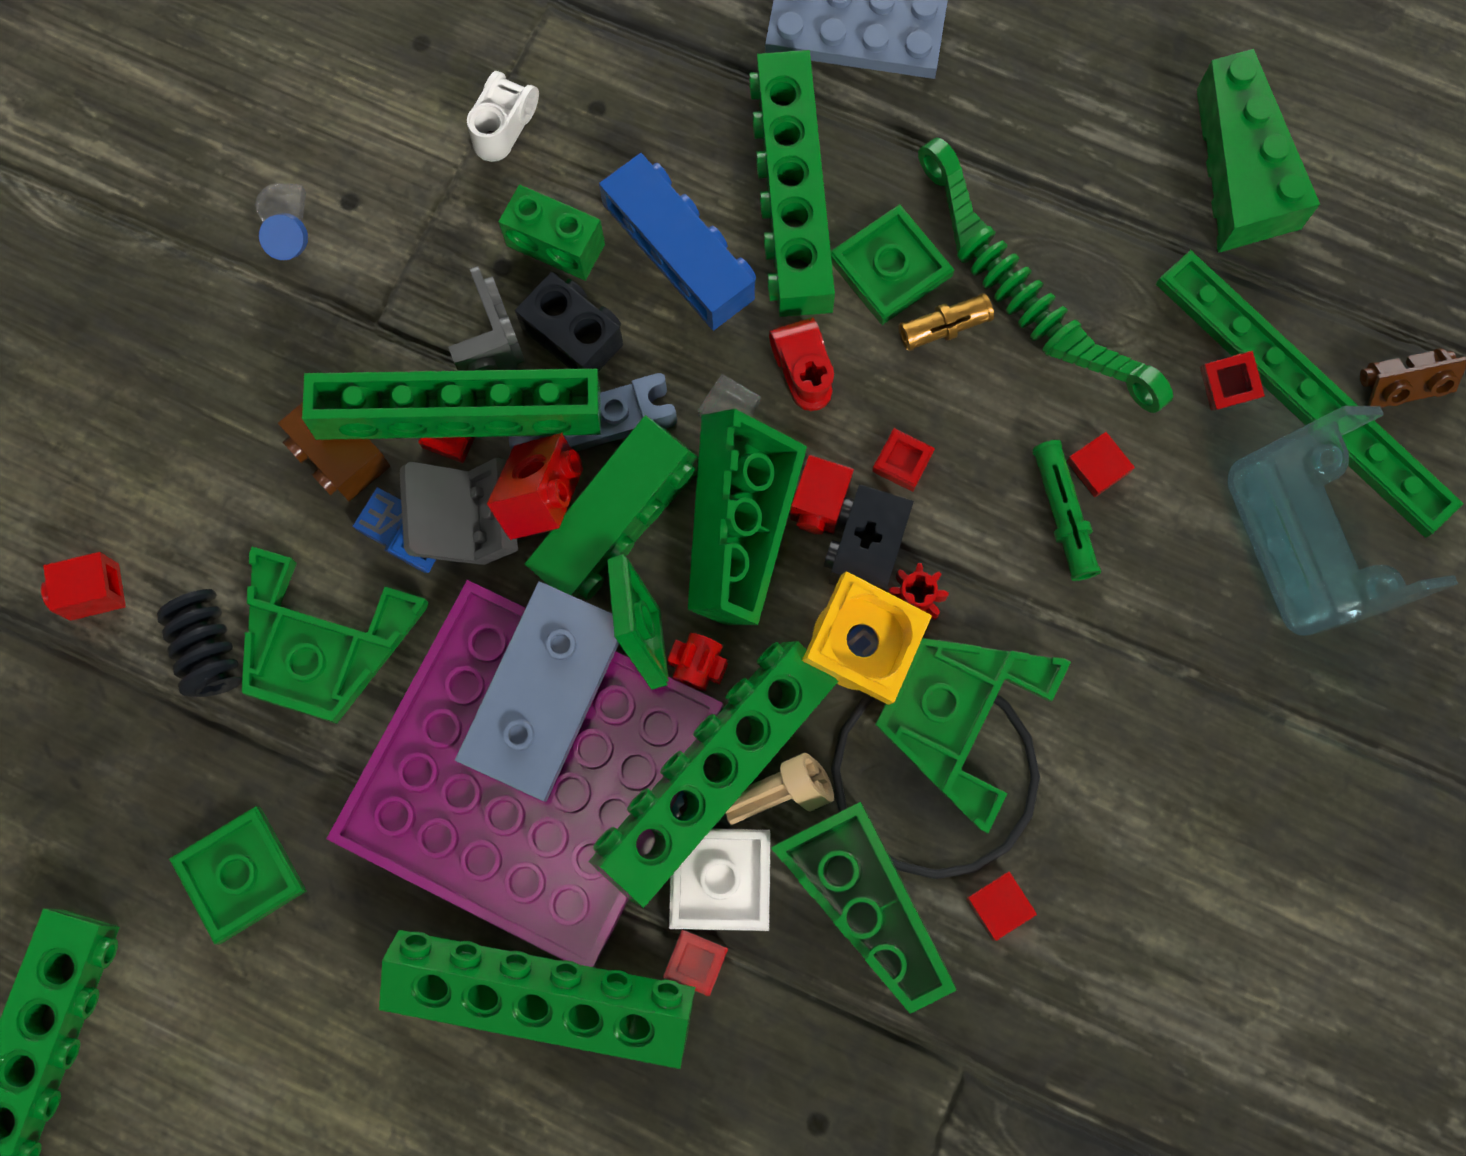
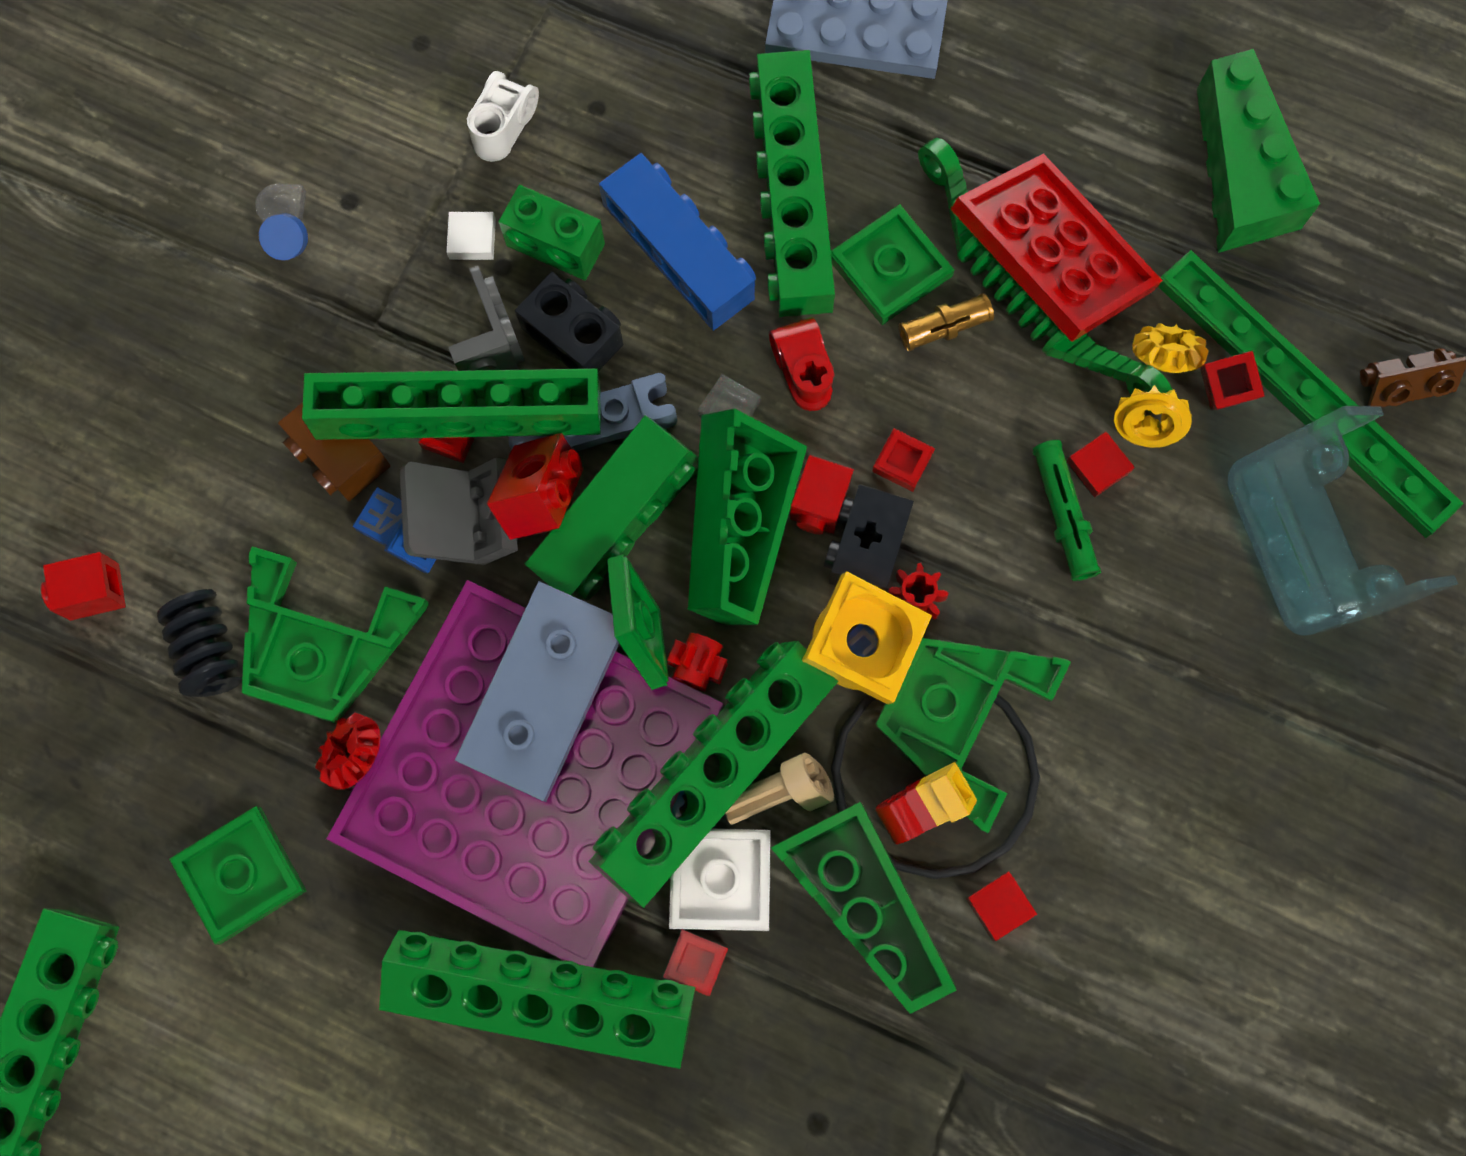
(361, 738): none -> red gear
(471, 236): none -> white tile
(927, 804): none -> leg
(1056, 246): none -> red plate
(1147, 430): none -> yellow gear
(1170, 348): none -> yellow gear

